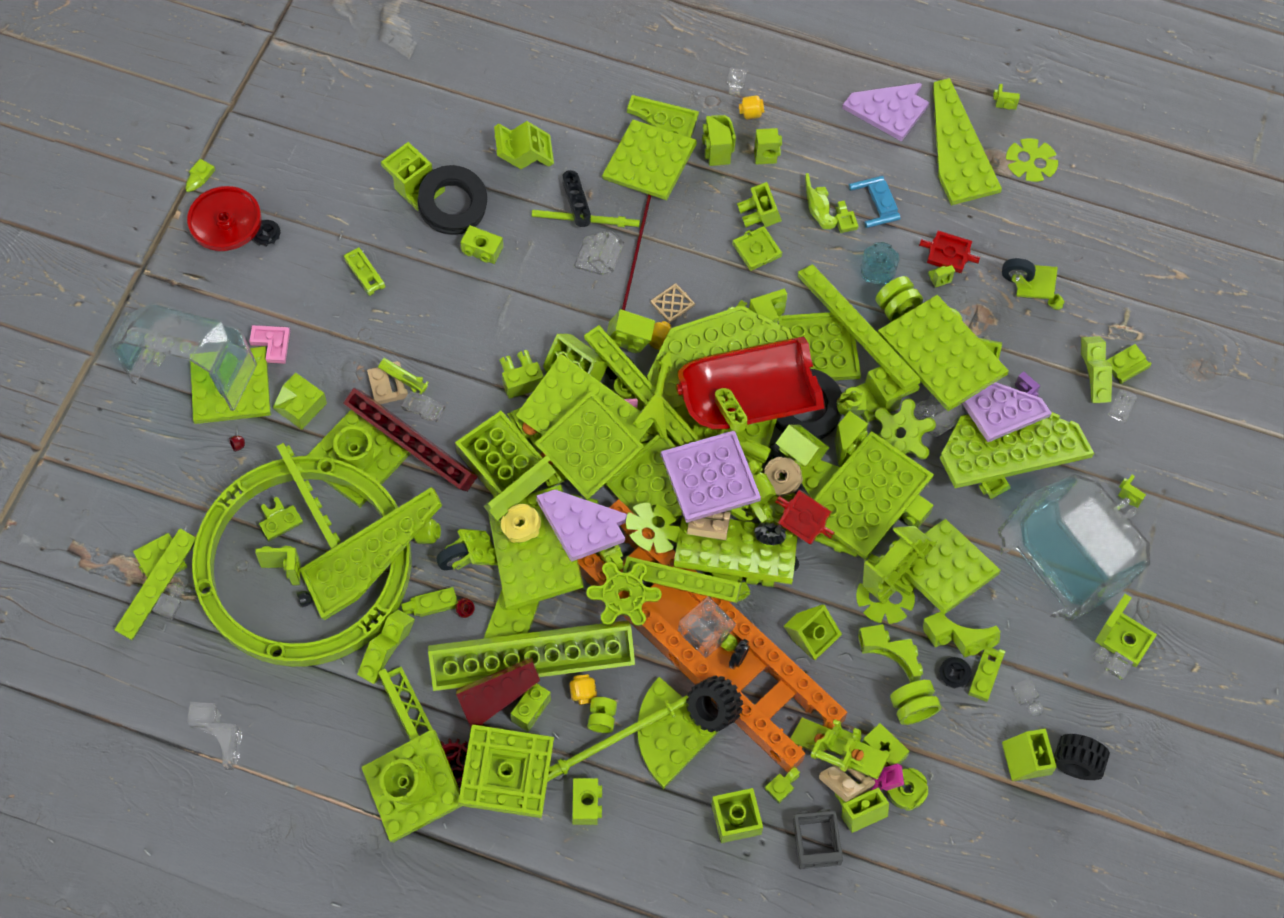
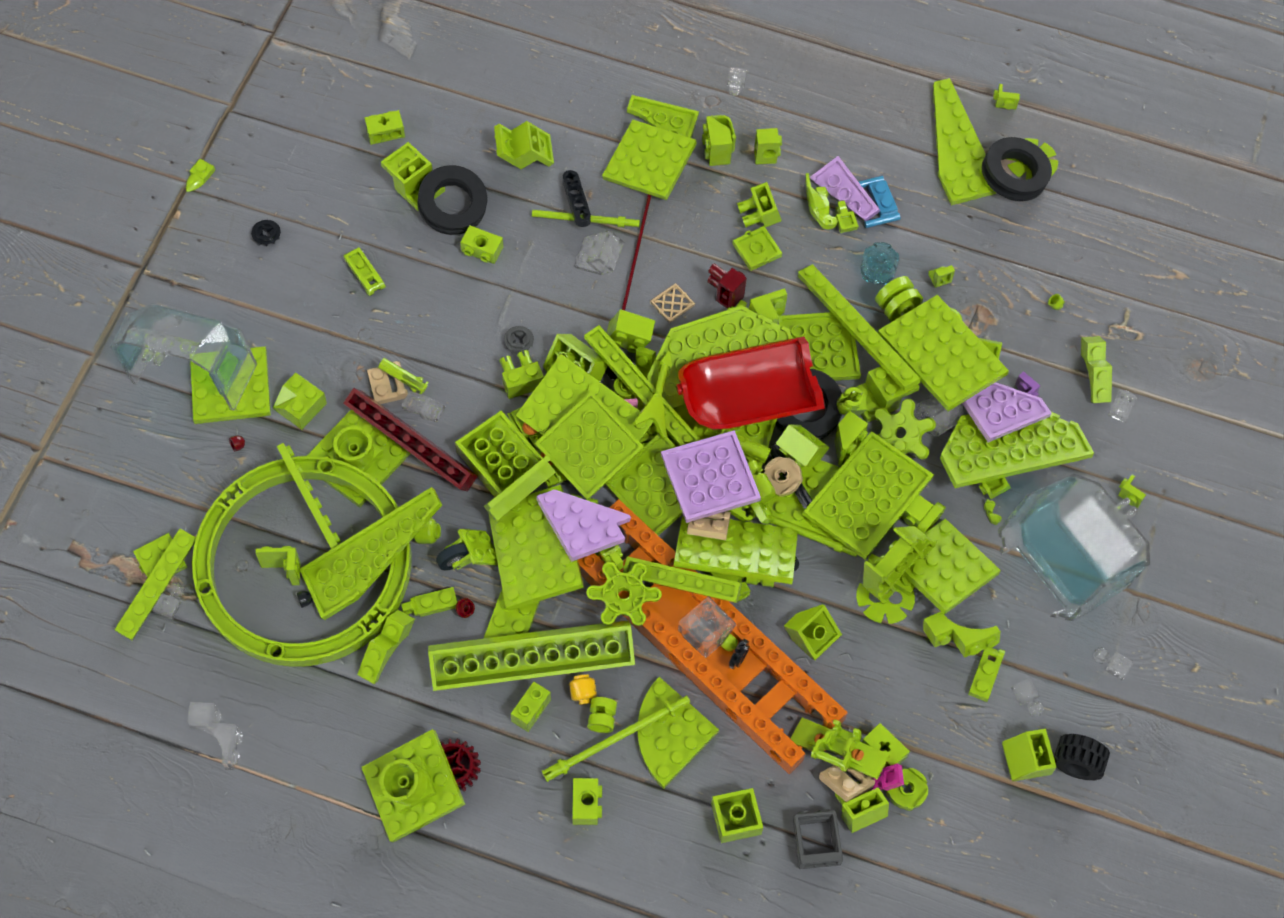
(224, 218): red dish -> none
(275, 338): bright pink plate -> none
(279, 520): lime plate -> none
(384, 127): none -> lime brick
(399, 705): lime fence -> none
(493, 693): dark red wedge -> none
(506, 771): lime piece -> none
(520, 332): none -> dark grey gear
(522, 533): light yellow plate -> none
(644, 359): none -> lime bracket
(645, 521): lime piece -> none
(659, 334): yellow head -> none
(704, 711): black tyre -> none
(720, 396): lime beam -> none
(729, 285): none -> dark red brick
(751, 107): yellow head -> none
(775, 534): black gear -> none
(781, 786): lime plate -> none
(805, 517): red plate -> none
(844, 186): none -> lavender wing
(877, 640): lime arch -> none
(889, 109): lavender wing -> none
(915, 702): lime wheel -> none
(931, 517): none -> lime beam
(949, 250): red plate -> none
(958, 665): black gear -> none
(993, 518): none -> lime piece
(1007, 185): none -> black tyre
(1031, 279): lime plate -> none
(1121, 625): lime bracket -> none
(1128, 363): lime plate -> none

